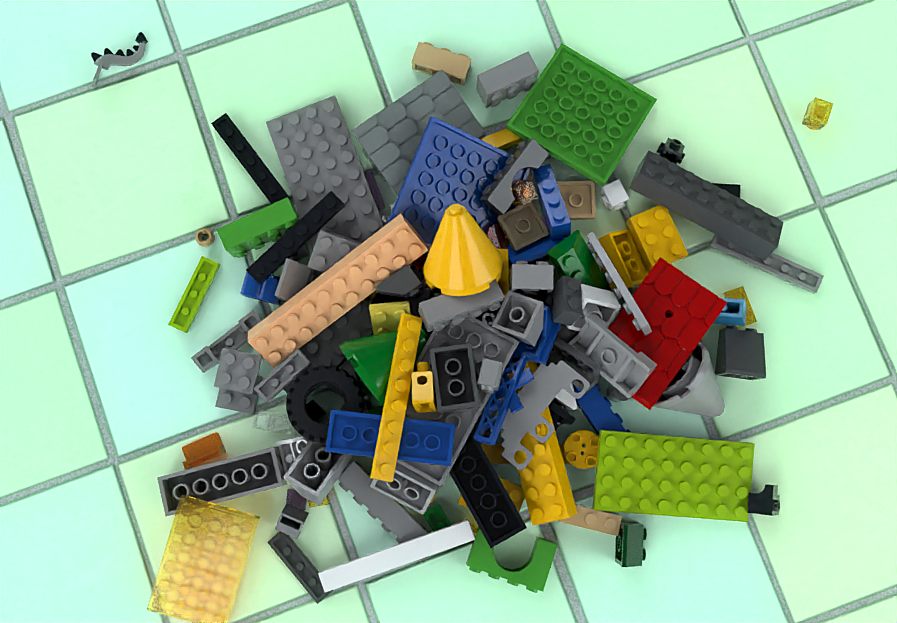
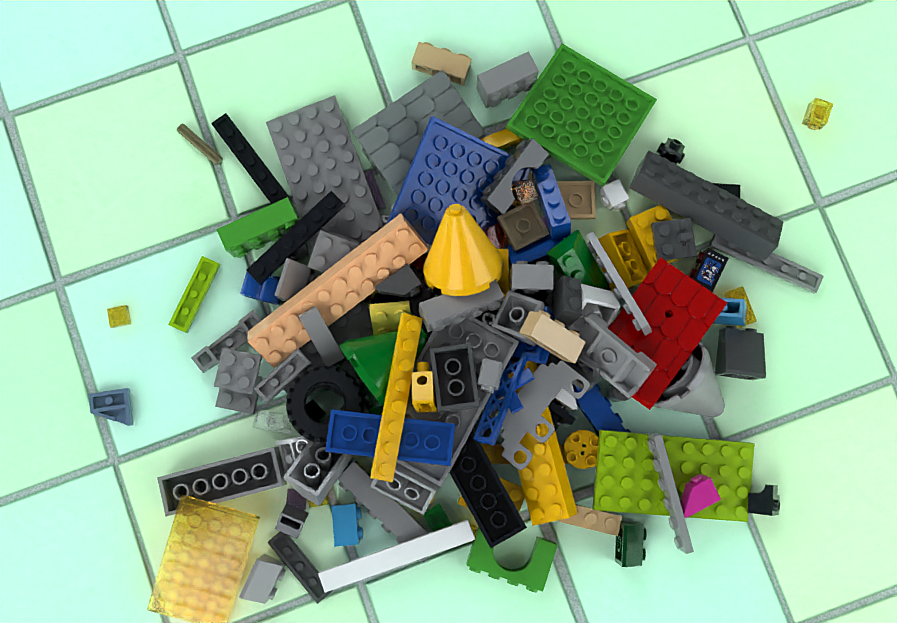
(112, 405): none -> sand blue wing
(119, 59): light grey piece -> none
(119, 316): none -> clear yellow plate
(198, 143): none -> dark tan axle
(199, 237): tan plate -> none
(203, 450): clear orange panel -> none
(263, 579): none -> light grey slope
(321, 336): none -> light grey tile
(346, 524): none -> dark azure brick
(552, 336): none -> tan brick
(671, 500): none -> light grey plate
(674, 239): none -> dark grey hinge
(698, 495): none -> dark pink slope
(708, 268): none -> brick

